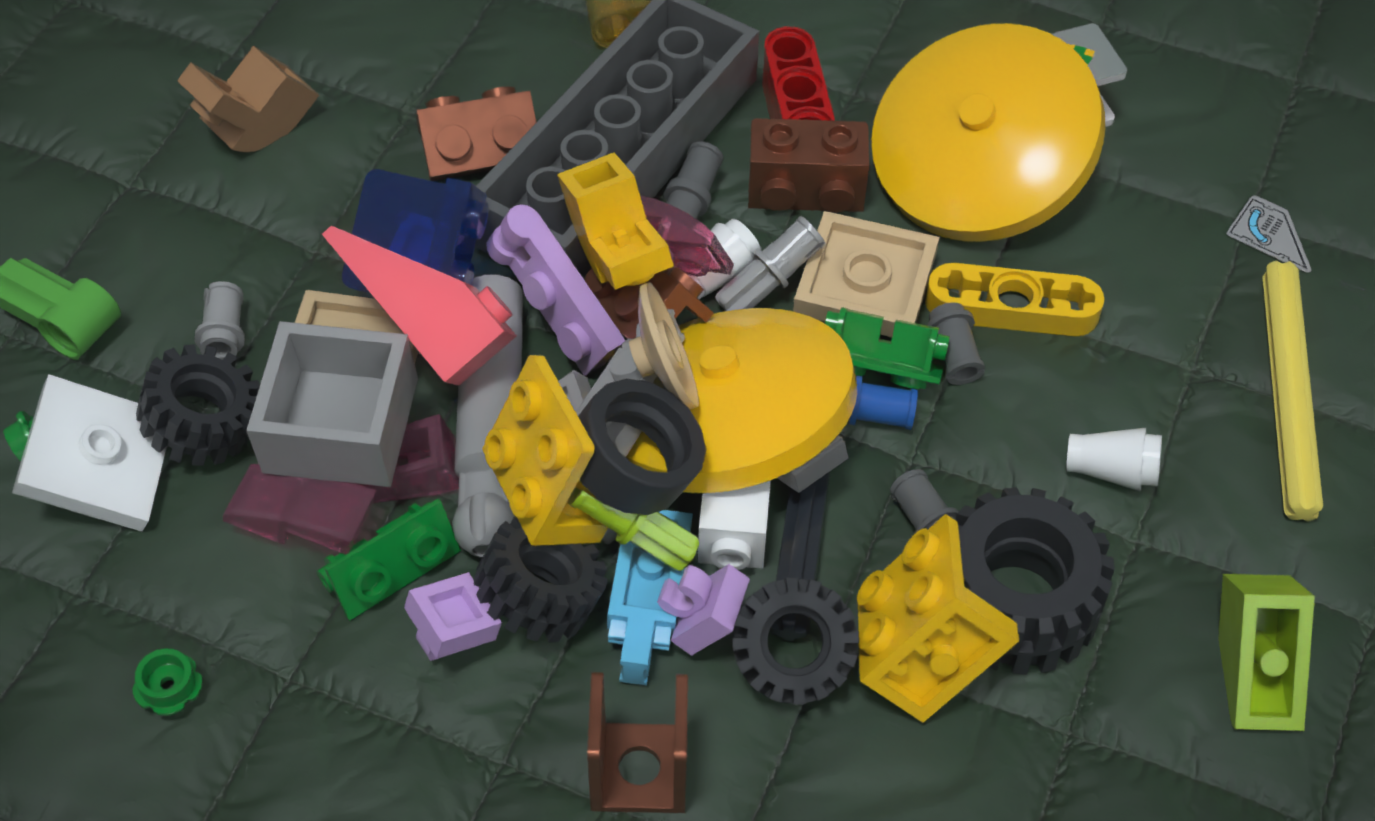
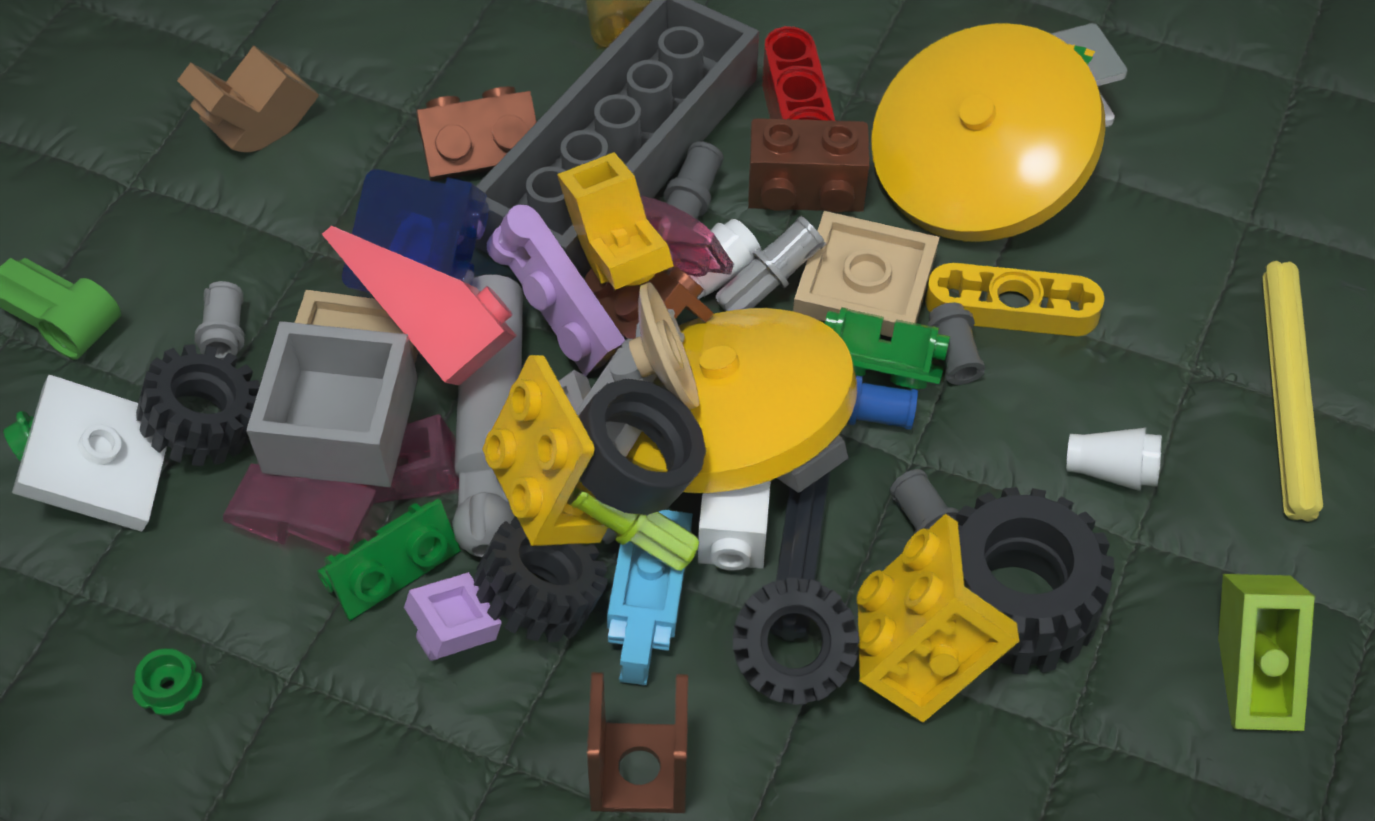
(704, 605): lavender tile -> none
(1270, 231): light grey sticker -> none

